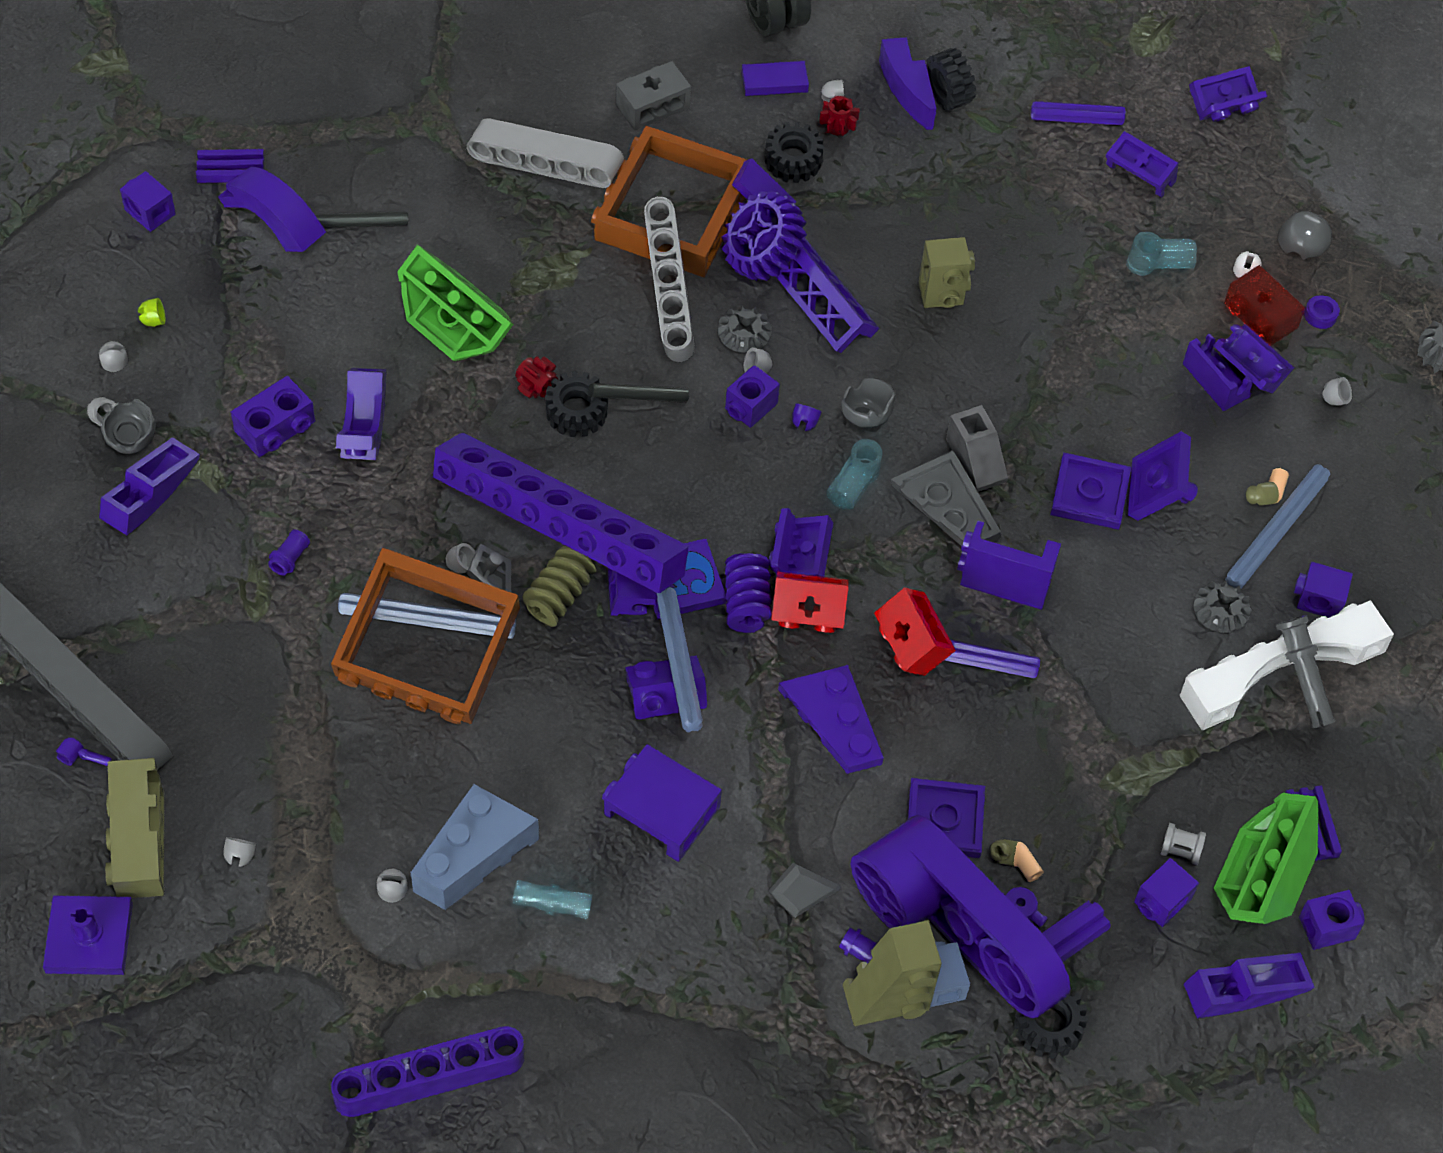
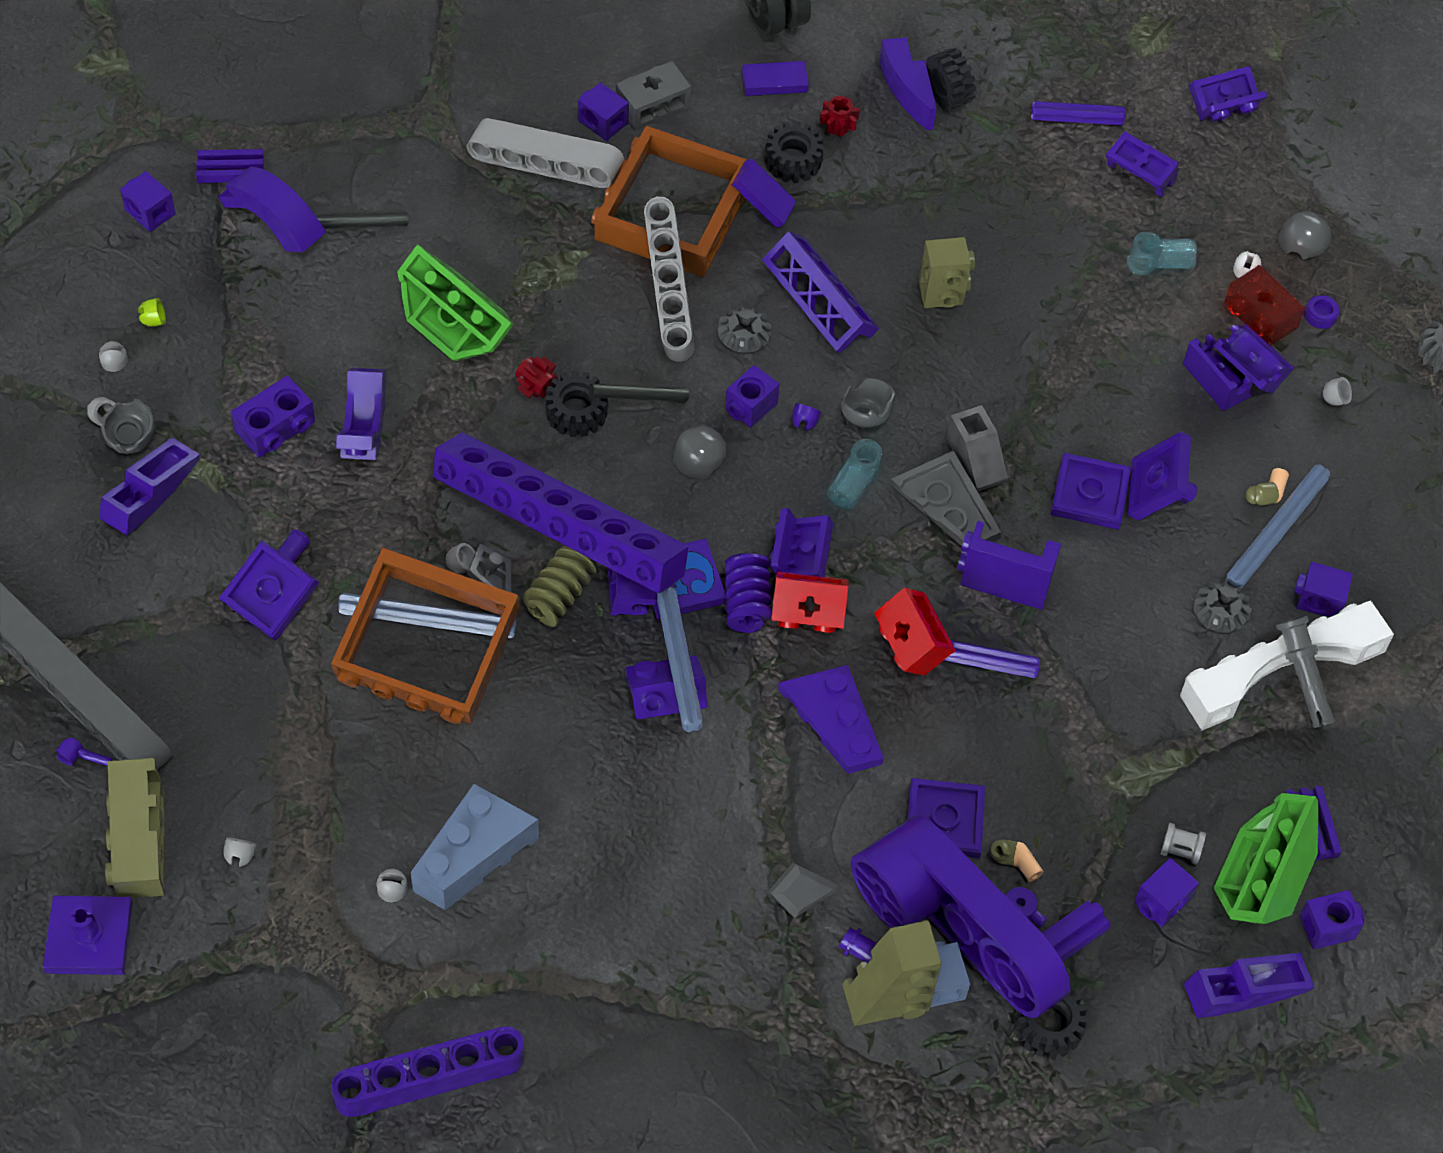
(269, 590): none -> dark purple tile
(552, 899): clear light blue pin -> none
(602, 111): none -> dark purple brick
(663, 800): dark purple panel -> none
(699, 451): none -> dark grey hair
(759, 358): light grey hinge -> none
(770, 241): dark purple gear -> none
(832, 89): light grey hinge -> none

